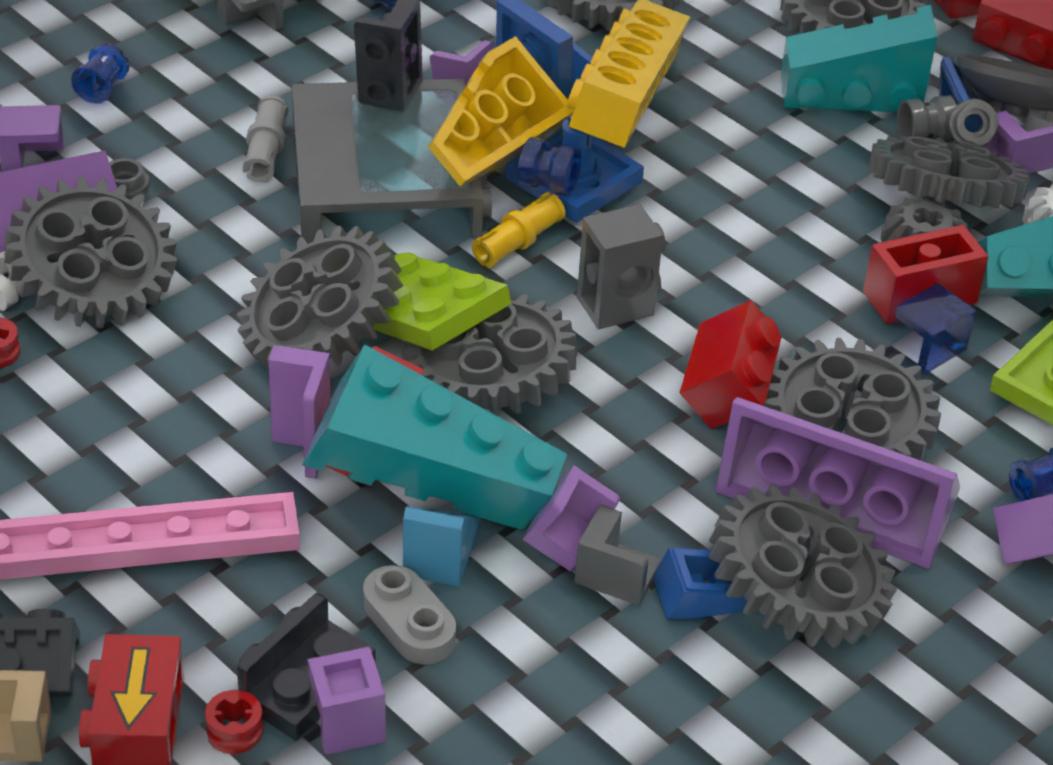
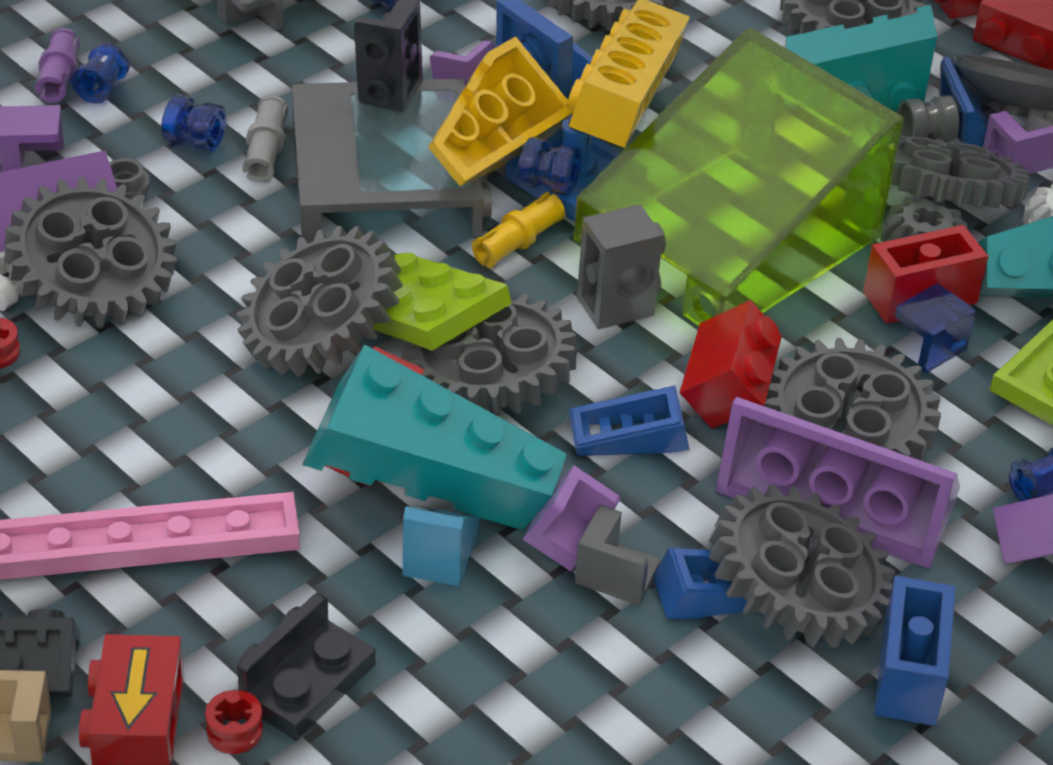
(57, 65): none -> medium lavender pin
(194, 123): none -> clear blue wheel
(298, 396): medium lavender panel -> none
(348, 700): medium lavender panel -> none
(398, 606): light grey plate -> none
(658, 411): none -> blue slope
(756, 176): none -> clear neon green windscreen
(915, 650): none -> blue brick
(987, 118): dark grey plate -> none

